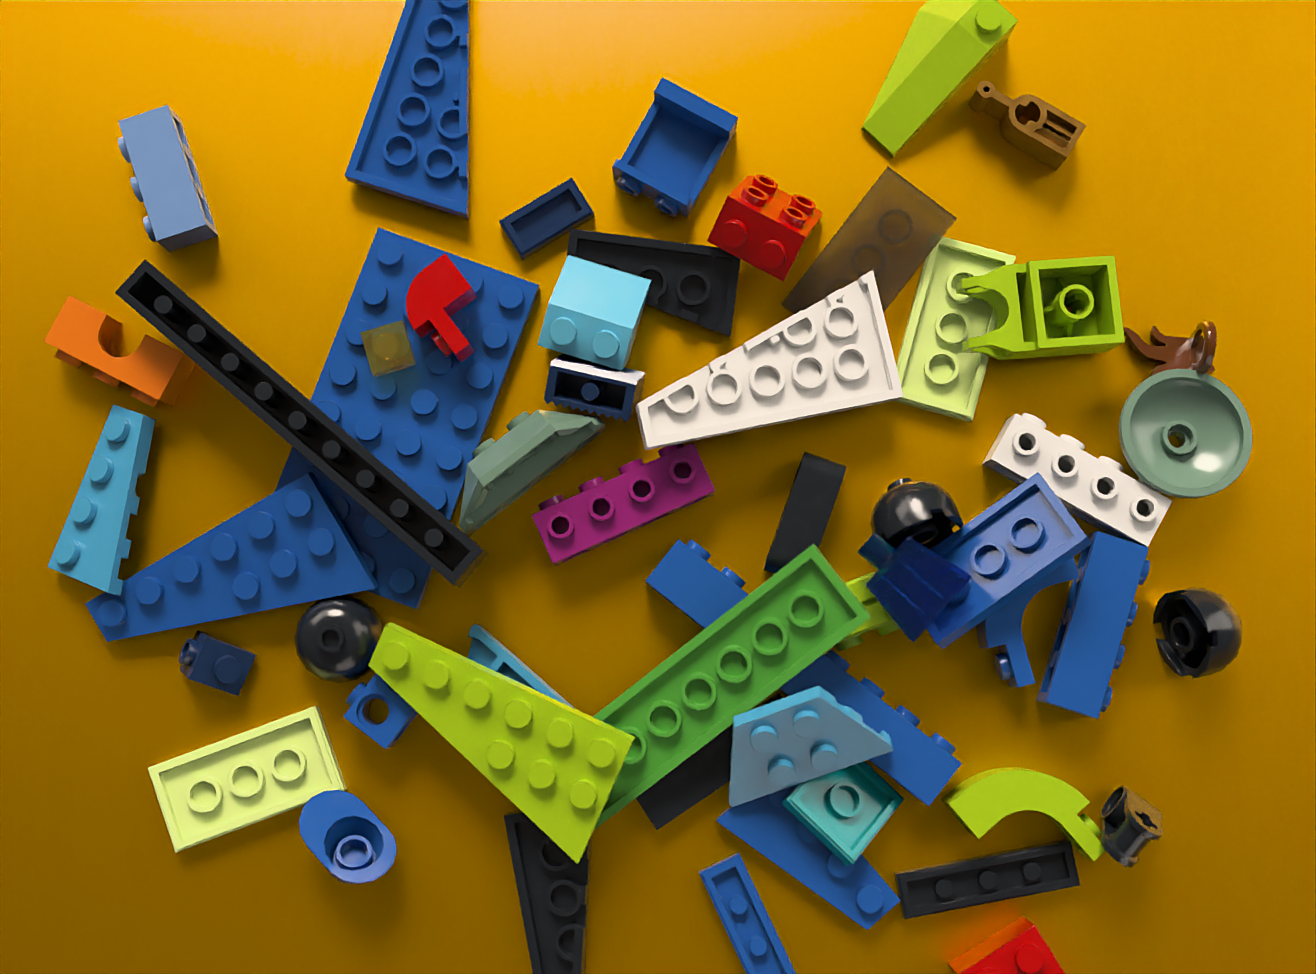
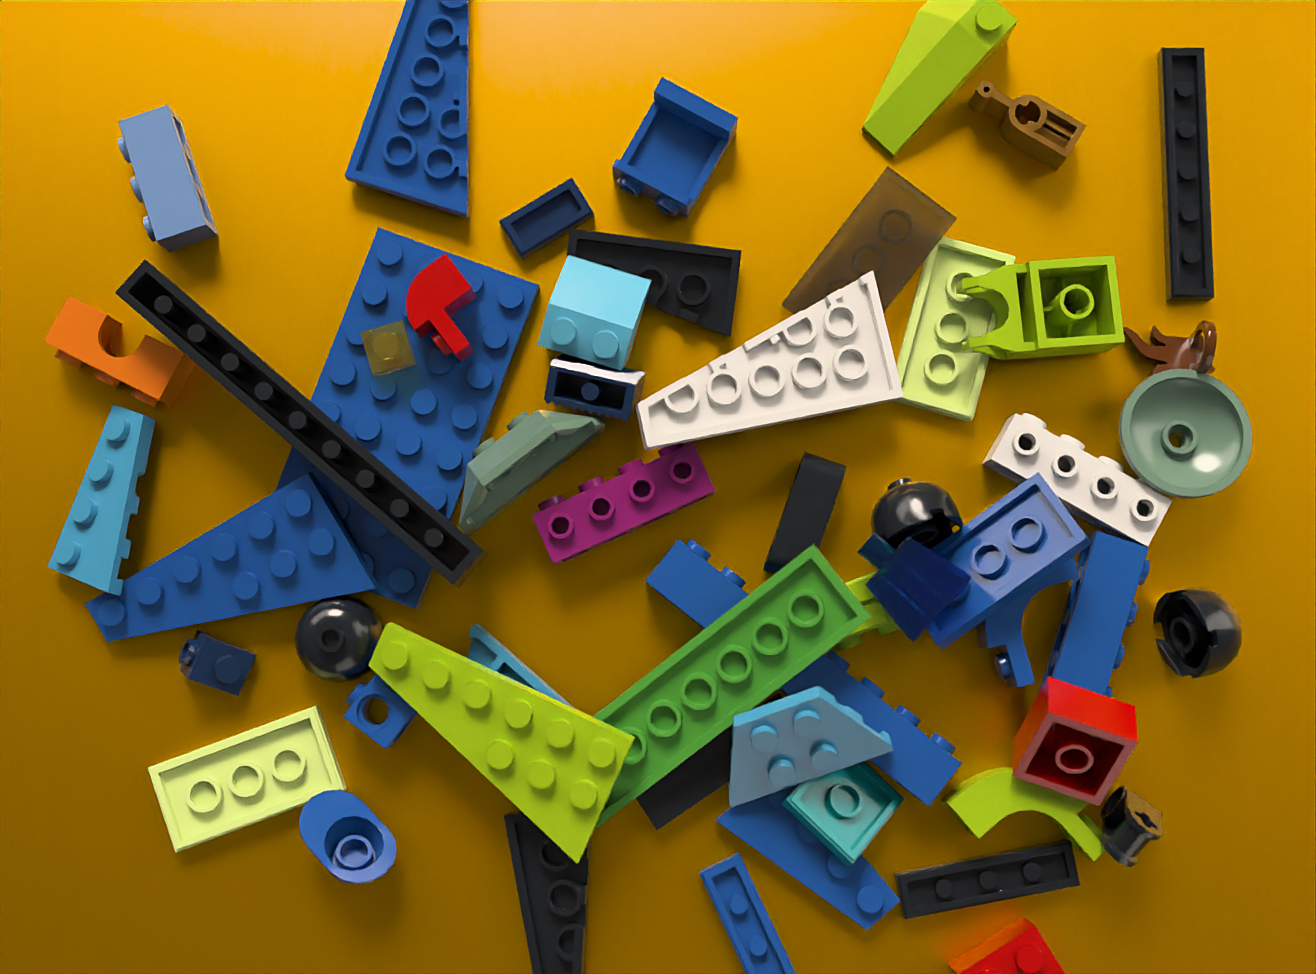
(764, 225): red bracket -> none
(1074, 741): none -> red brick
(1185, 174): none -> black tile

